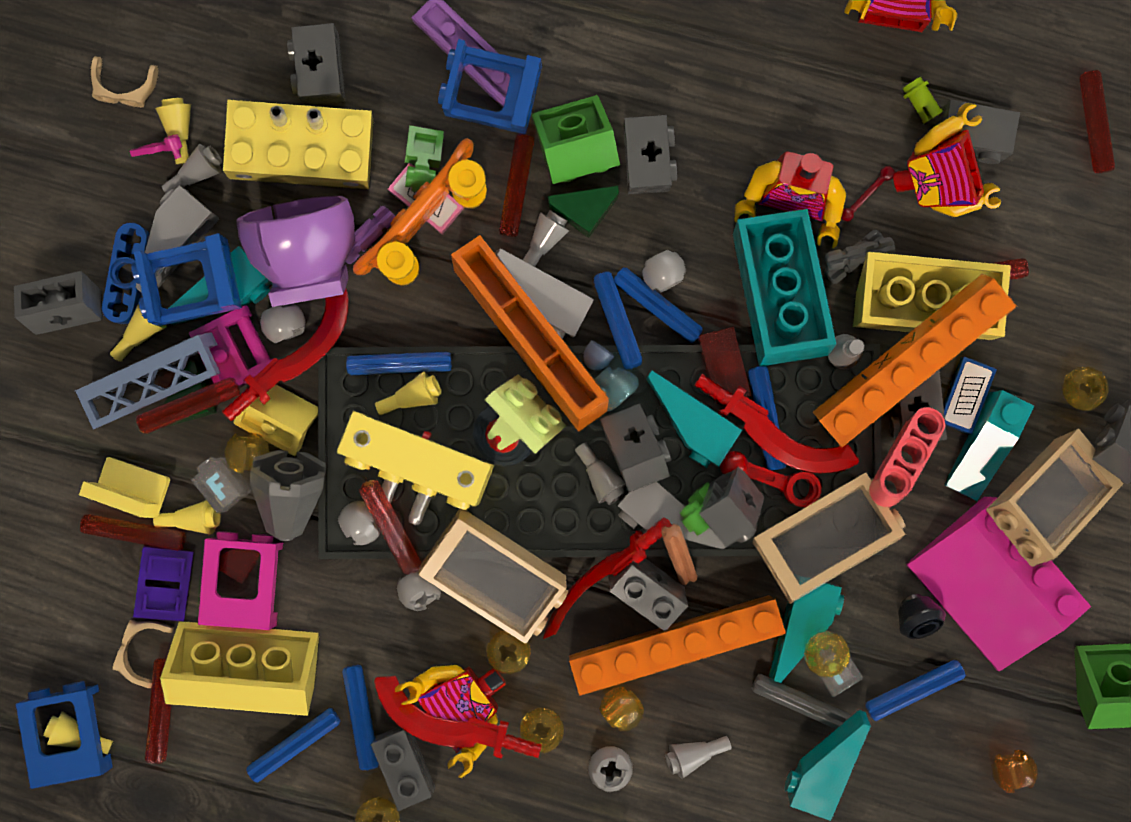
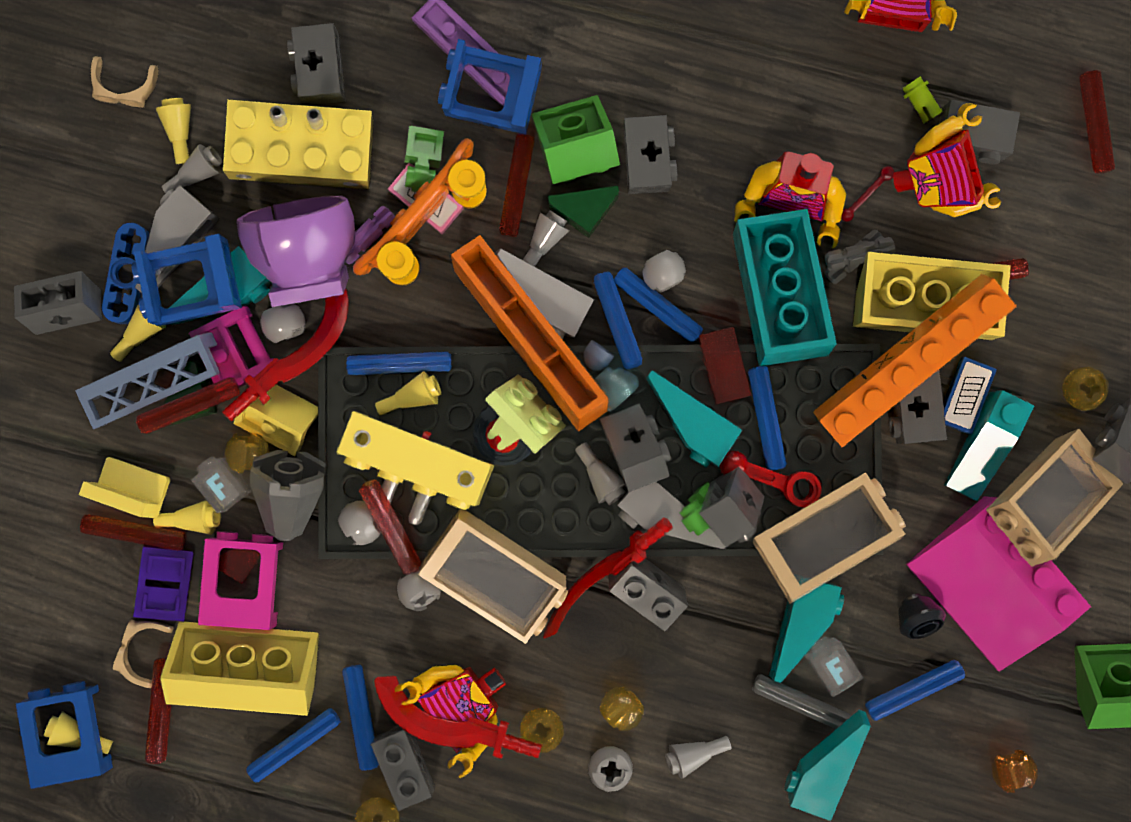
(170, 143): dark pink piece -> none
(510, 665): clear yellow piece -> none
(677, 645): orange brick -> none
(679, 554): nougat axle -> none
(772, 439): red sword -> none
(831, 667): clear yellow piece -> none
(846, 352): light grey cone -> none
(918, 446): coral beam -> none

